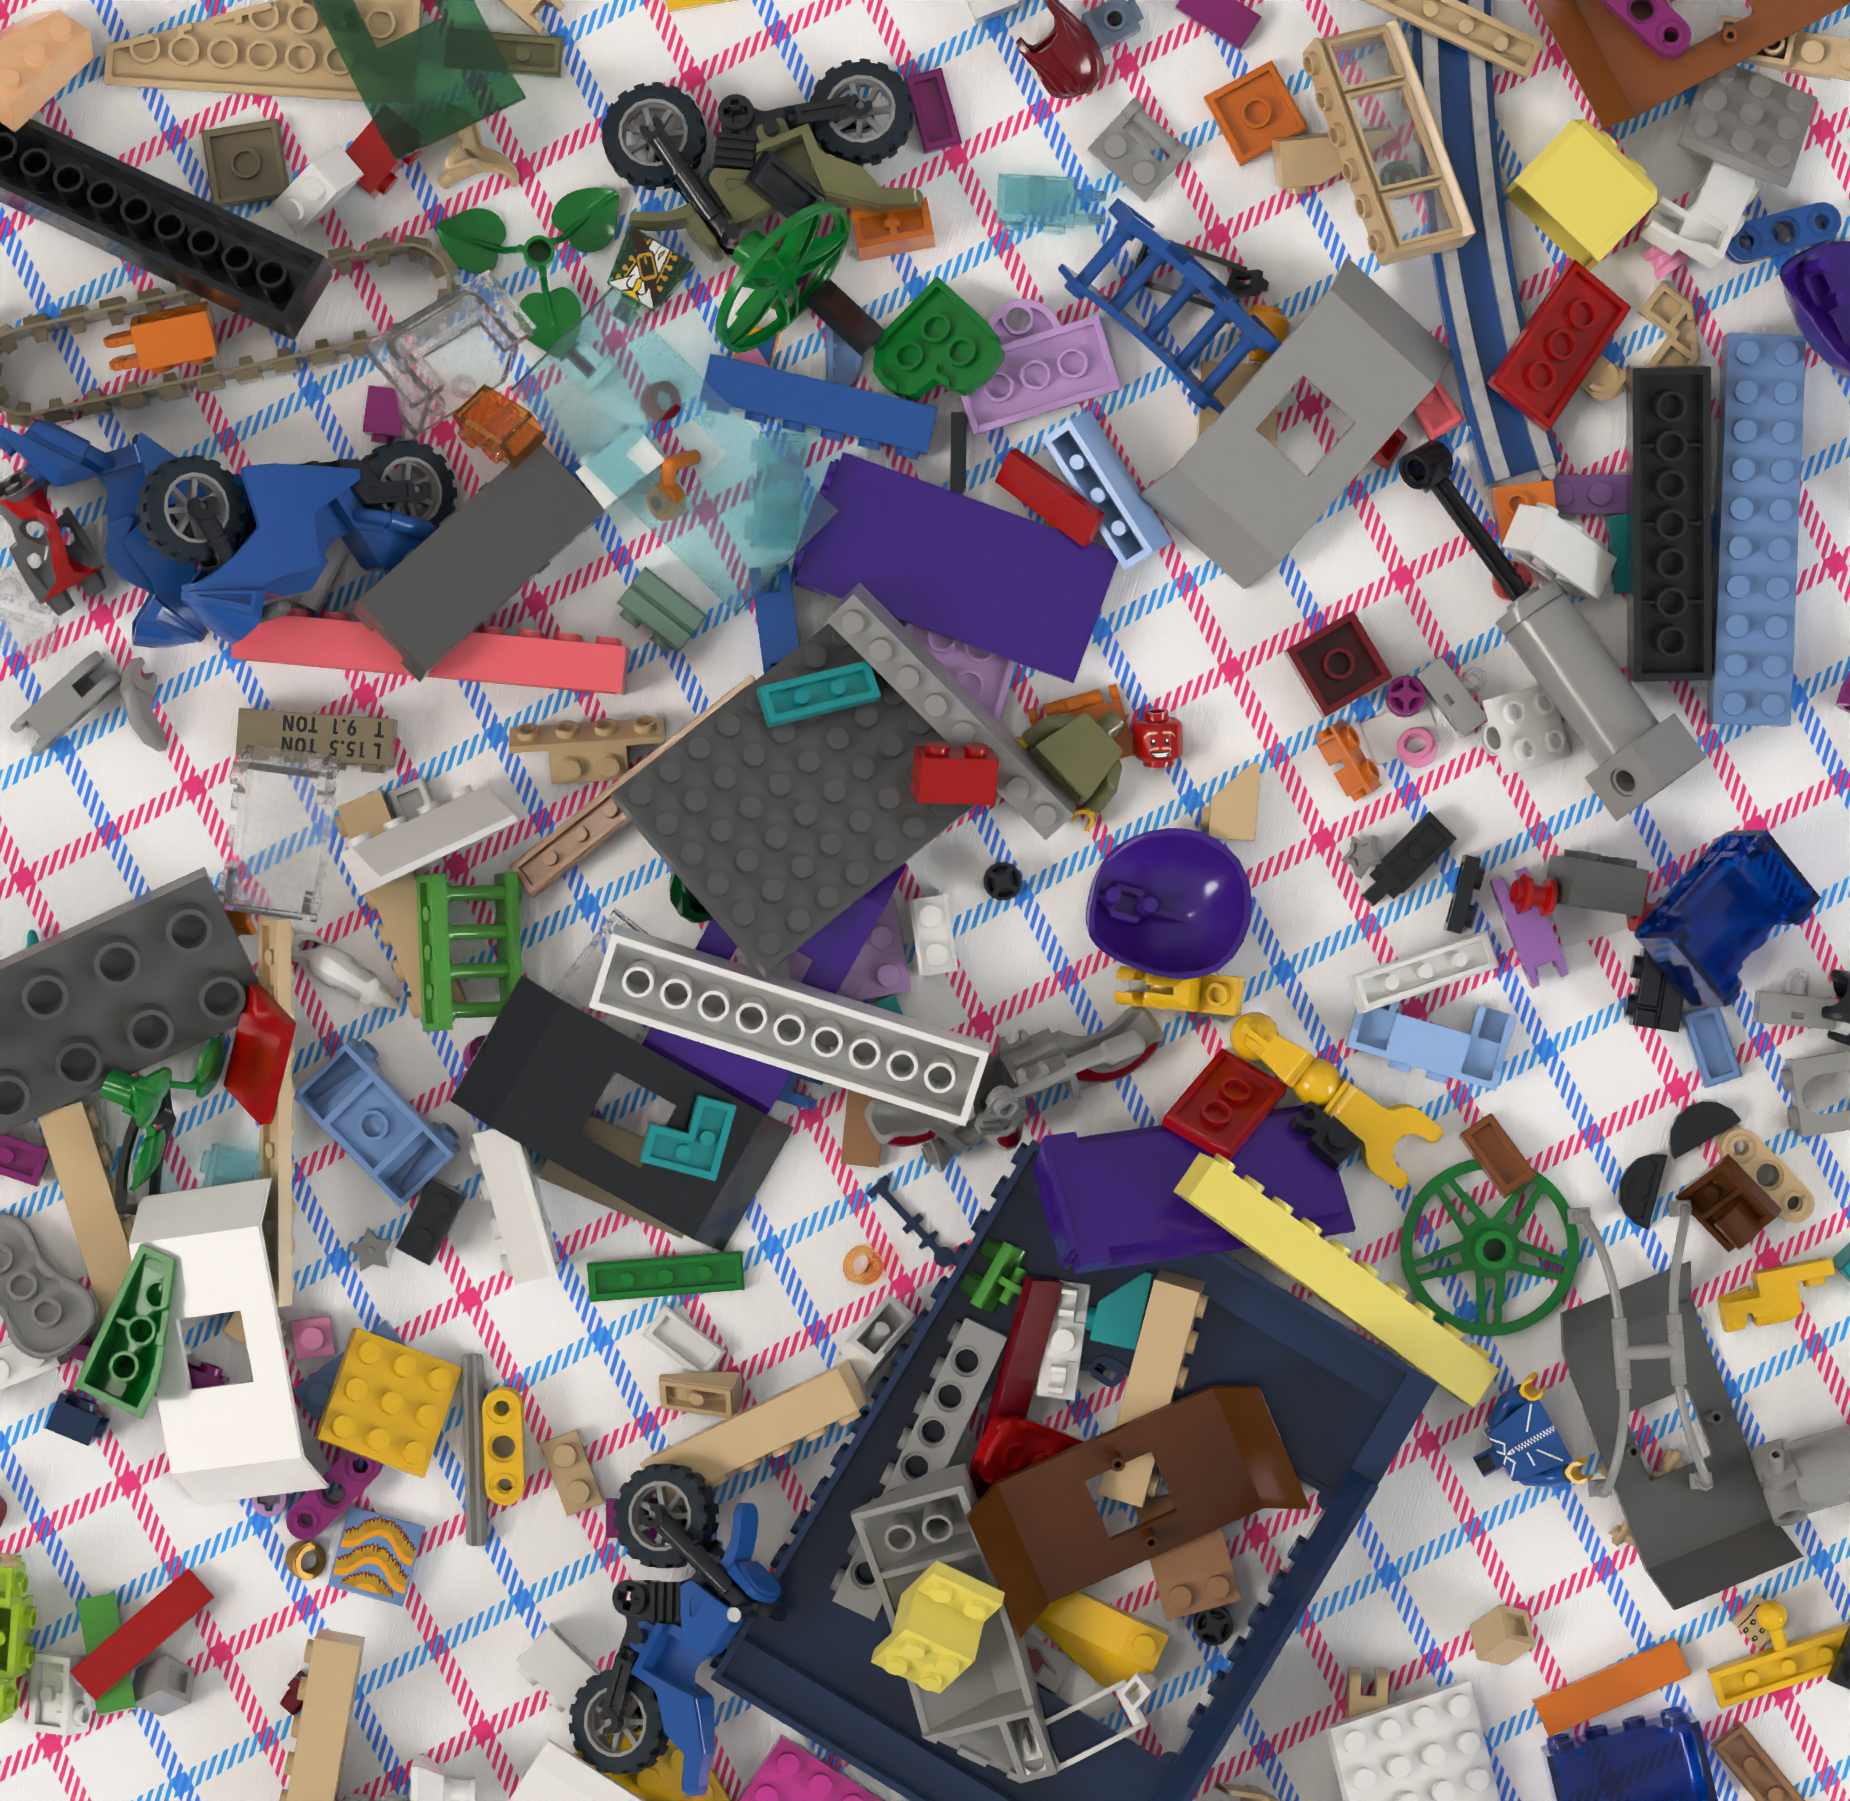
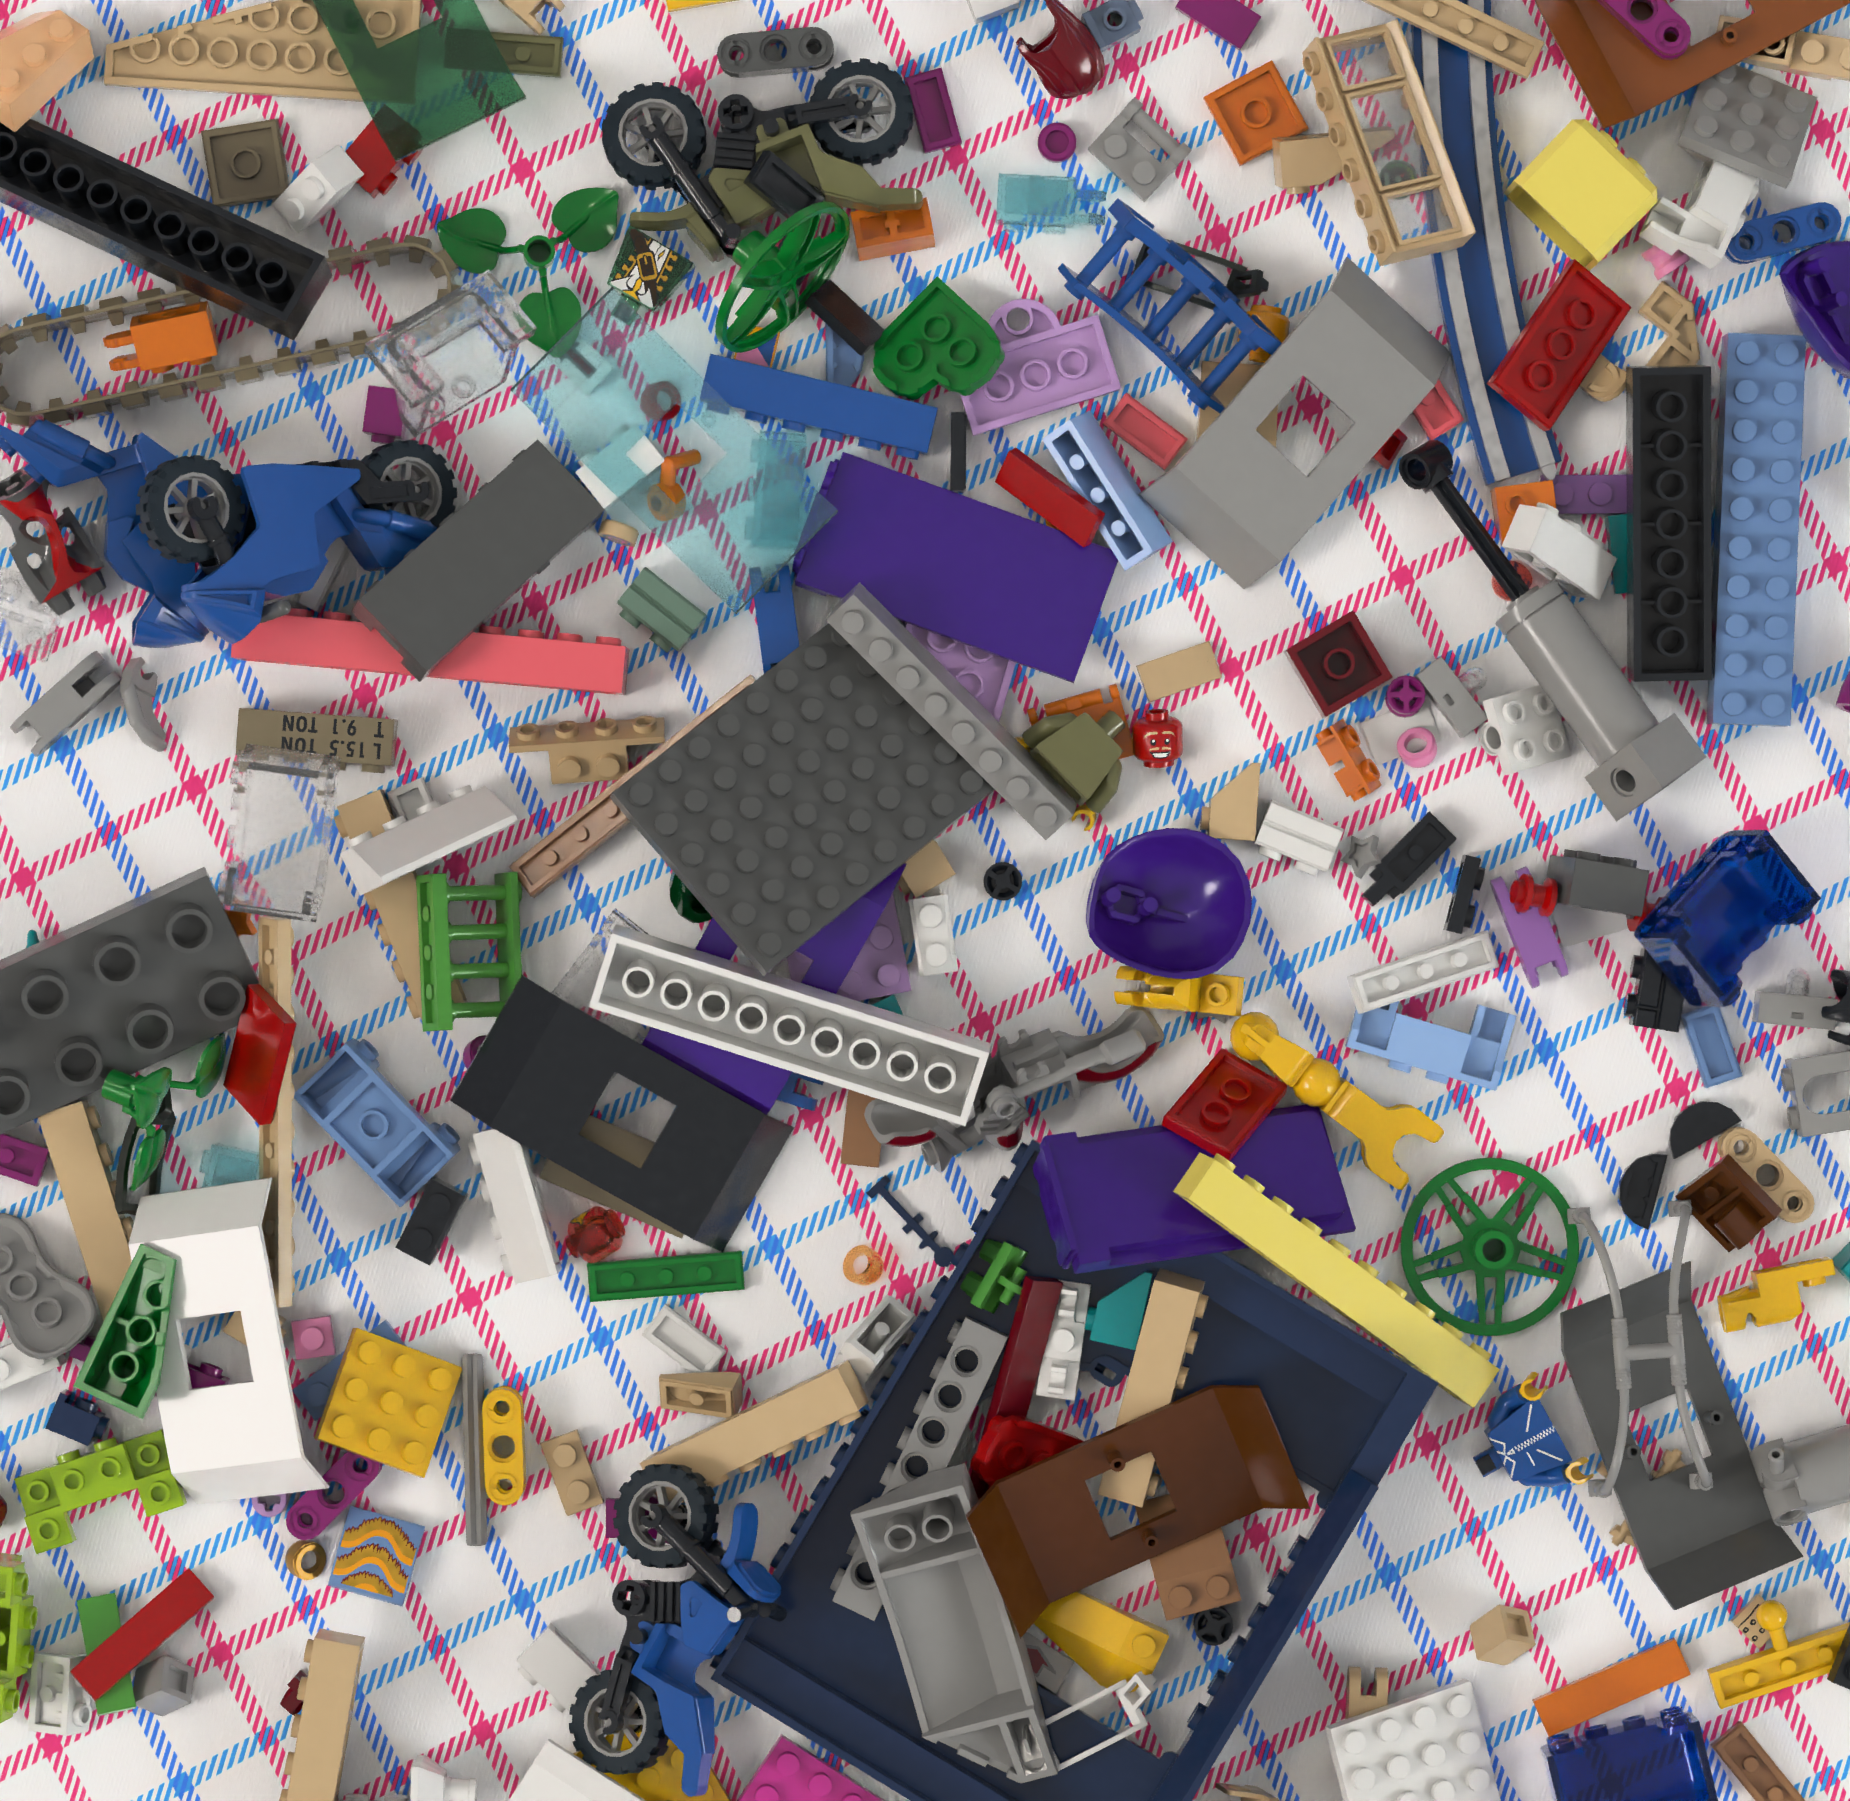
(94, 1477): none -> lime bracket
(339, 971): white animal -> none
(371, 1250): light grey piece -> none
(472, 157): tan piece -> none
(498, 427): clear orange brick -> none
(595, 1234): none -> clear red head
(618, 532): none -> tan tile
(698, 1149): teal plate -> none
(755, 43): none -> dark grey piece
(818, 693): teal plate -> none
(925, 870): none -> tan slope
(937, 1627): light yellow bracket -> none
(954, 774): red brick -> none
(1056, 142): none -> magenta tile
(1145, 431): none -> coral tile
(1178, 671): none -> tan slope
(1298, 837): none -> white brick
(1329, 1139): black plate -> none
(1497, 1155): dark orange tile -> none

